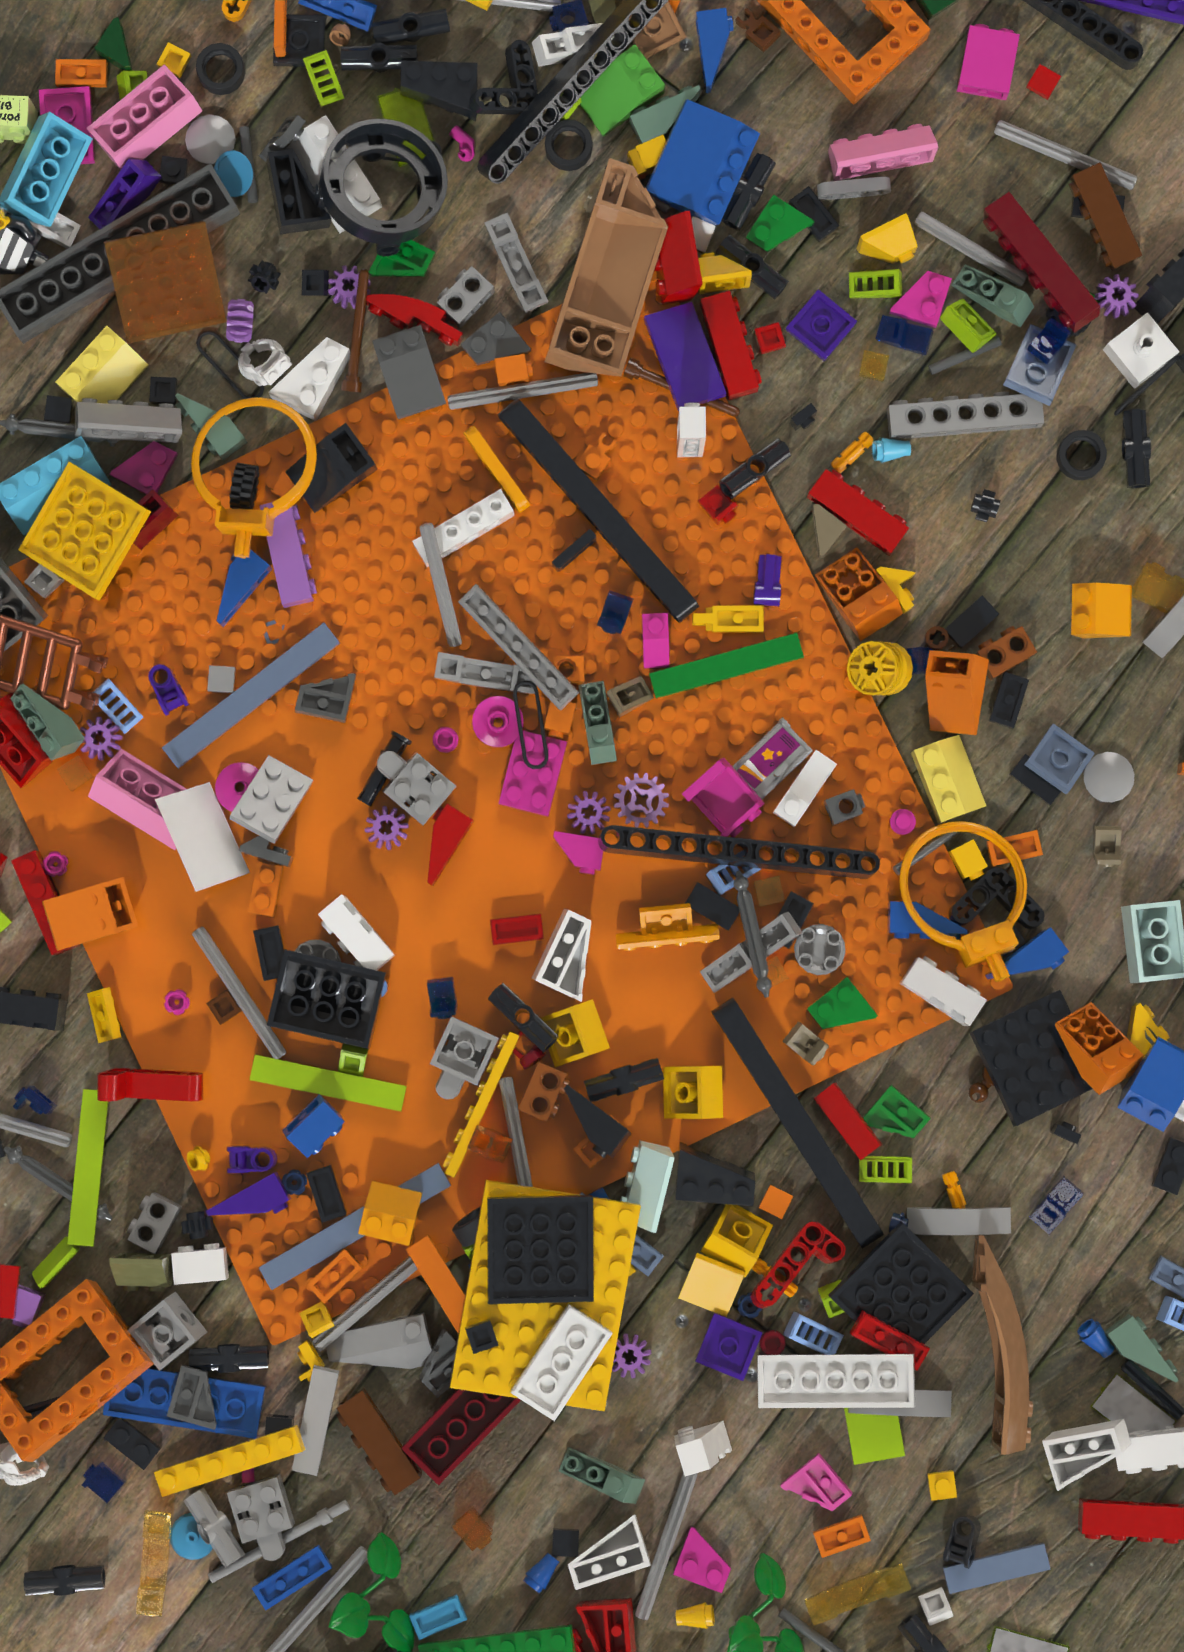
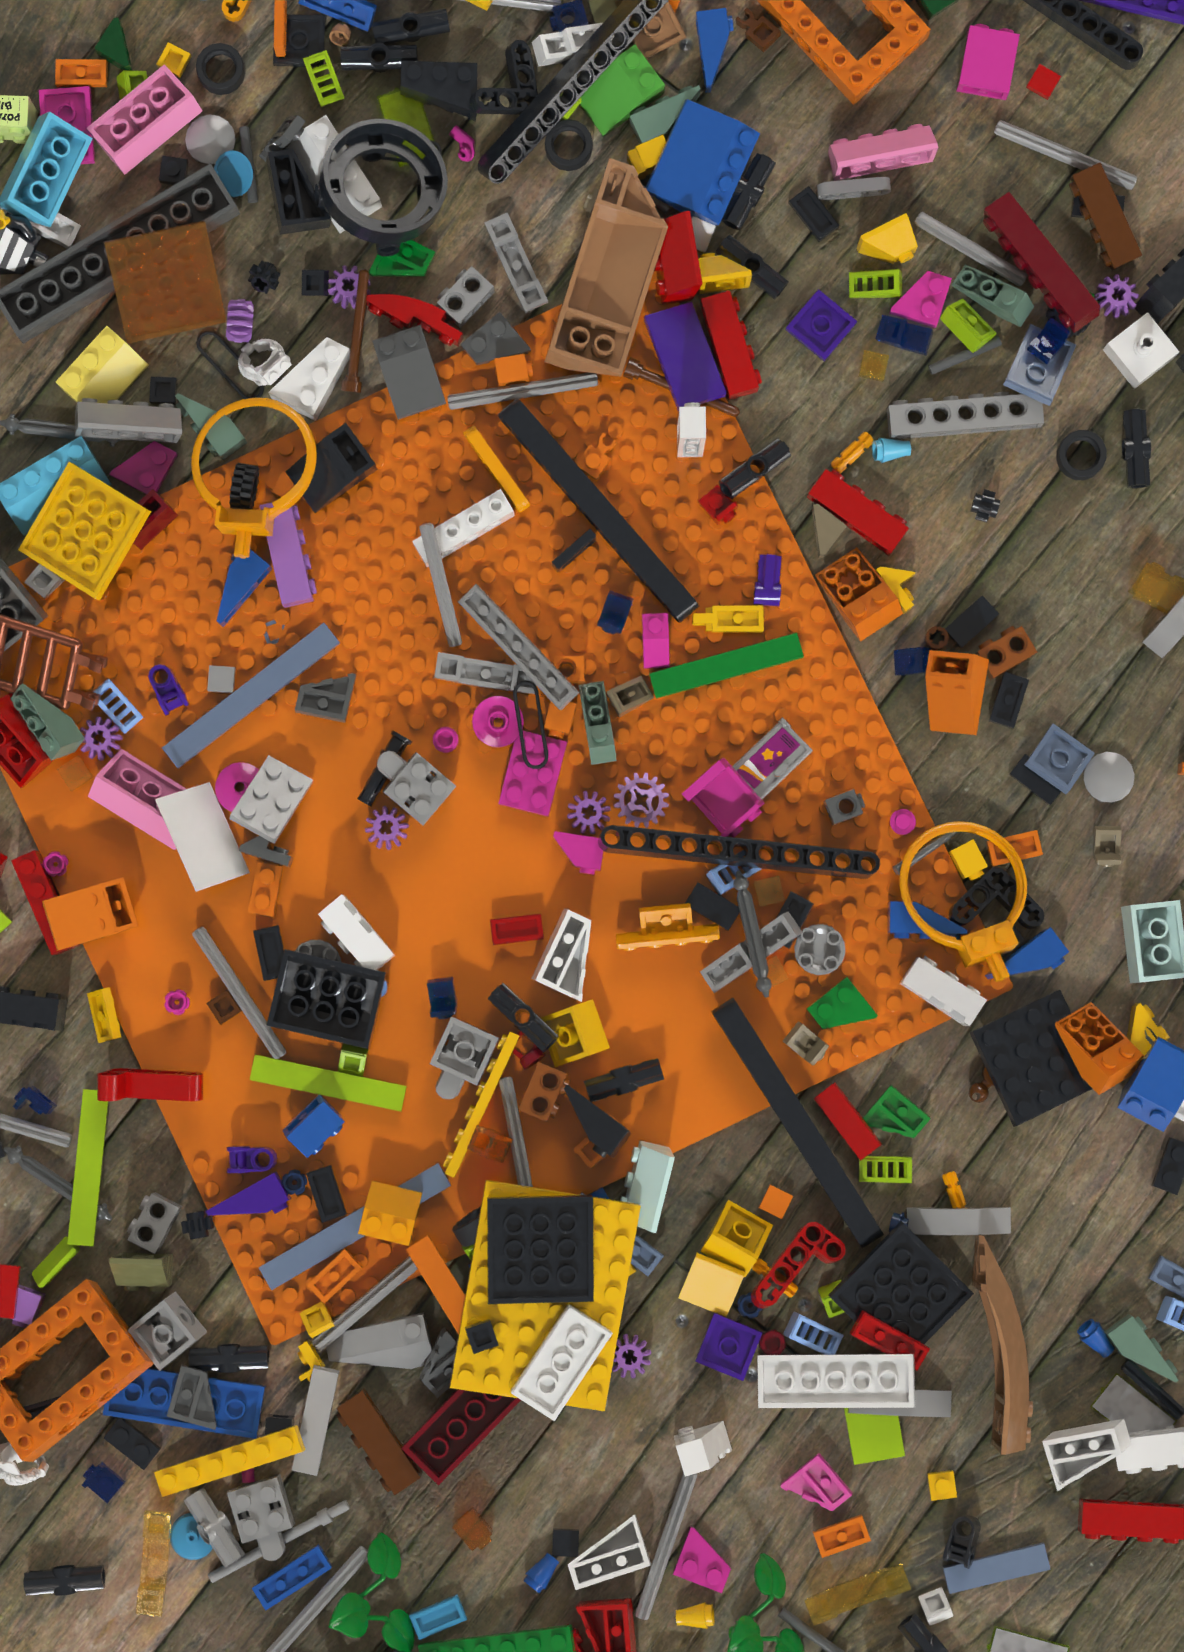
(58, 409): black tile -> none
(126, 192): dark purple slope -> none
(198, 1159): yellow plate -> none
(199, 1265): white brick -> none
(447, 835): red slope -> none
(602, 1476): sand green slope -> none
(693, 1092): yellow slope -> none
(712, 1180): black wedge -> none
(770, 338): red tile -> none
(777, 224): green wing -> none
(804, 417): black plate -> none
(804, 788): white slope -> none
(893, 667): yellow wheel -> none
(948, 778): light yellow slope -> none
(1056, 1205): clear blue slope -> none
(1066, 1132): black plate -> none
(1101, 610): light orange slope -> none
(1146, 385): black piece -> none

